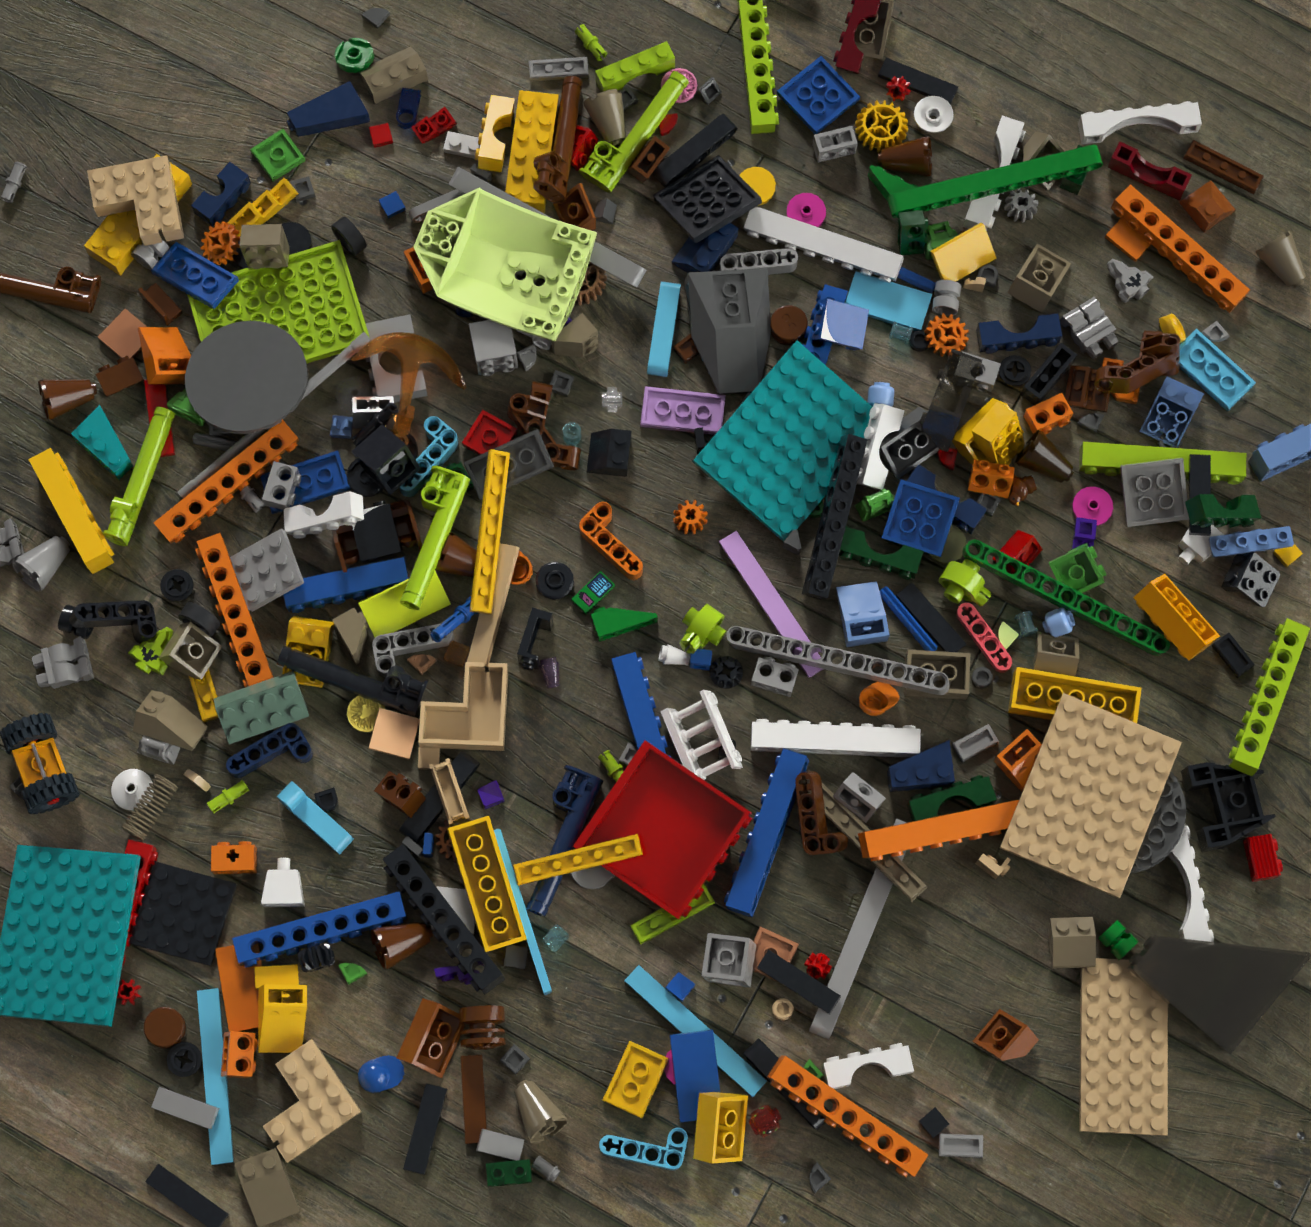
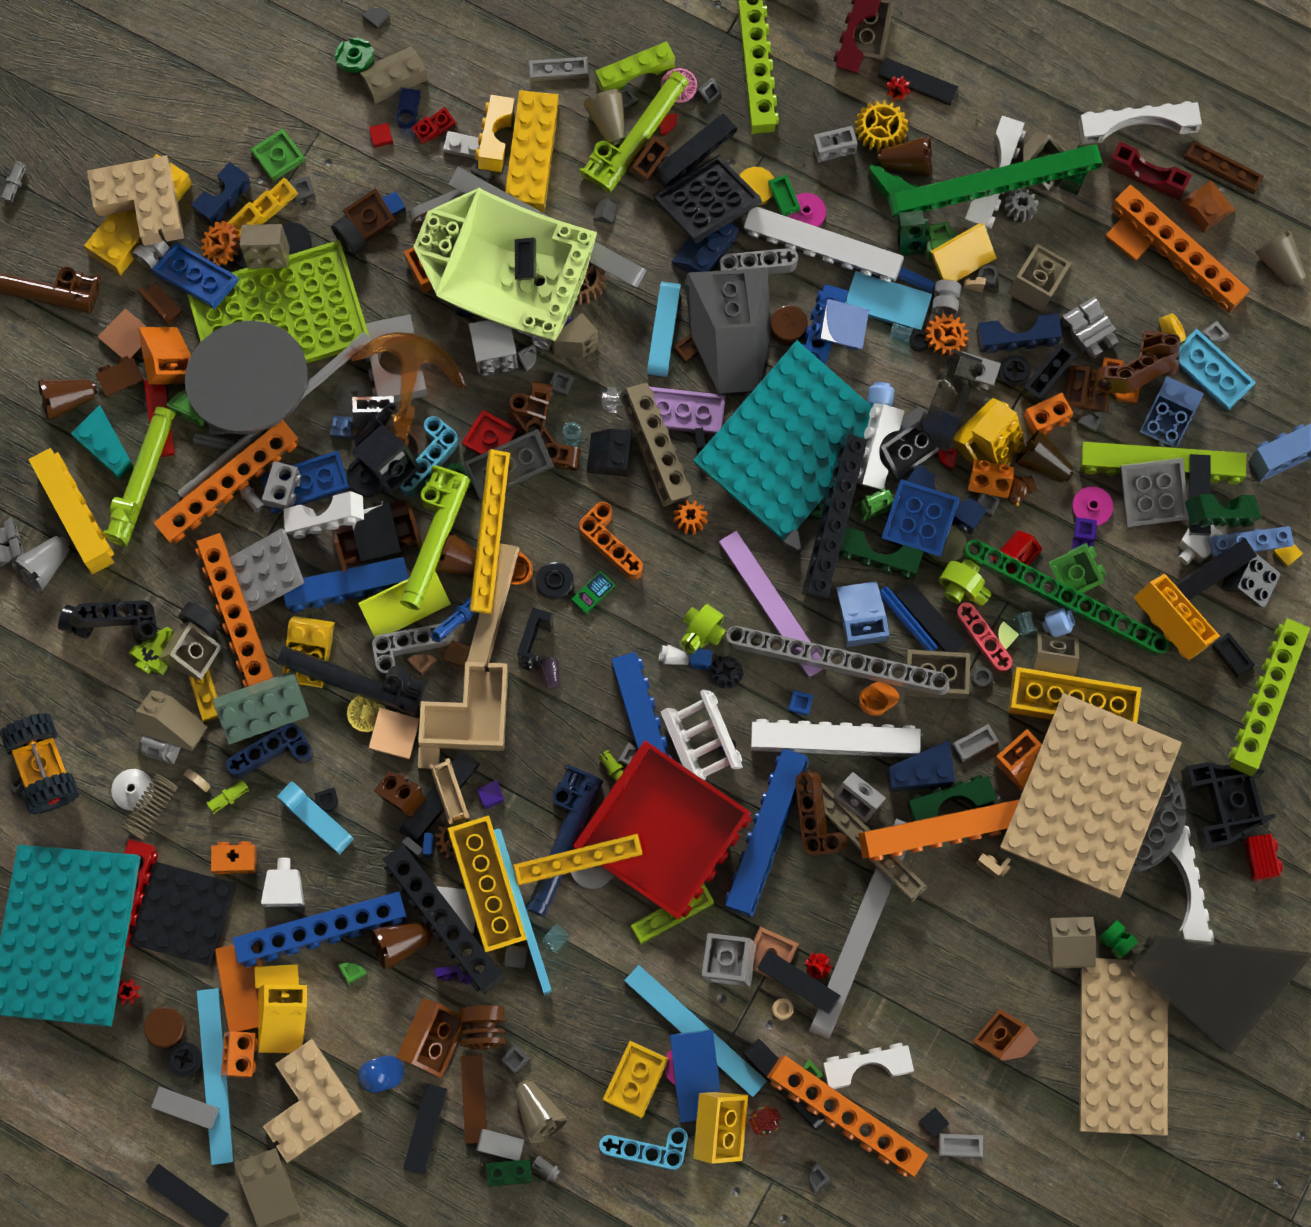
(59, 664): light grey hips -> none
(167, 584): black gear -> none
(316, 958): black gear -> none
(329, 112): dark blue slope -> none
(352, 630): dark tan slope -> none
(370, 215): none -> reddish brown tile
(525, 259): none -> black tile
(554, 166): reddish brown piece -> none
(576, 209): dark orange slope -> none
(583, 146): red bracket -> none
(590, 42): lime pin -> none
(615, 621): green slope -> none
(653, 455): none -> dark tan brick
(680, 986): blue slope -> none
(773, 682): light grey brick -> none
(784, 195): none -> green tile
(800, 703): none -> blue tile
(818, 95): blue plate -> none
(933, 106): white dish -> none
(1129, 280): light grey rock -> none
(1216, 569): none -> black tile

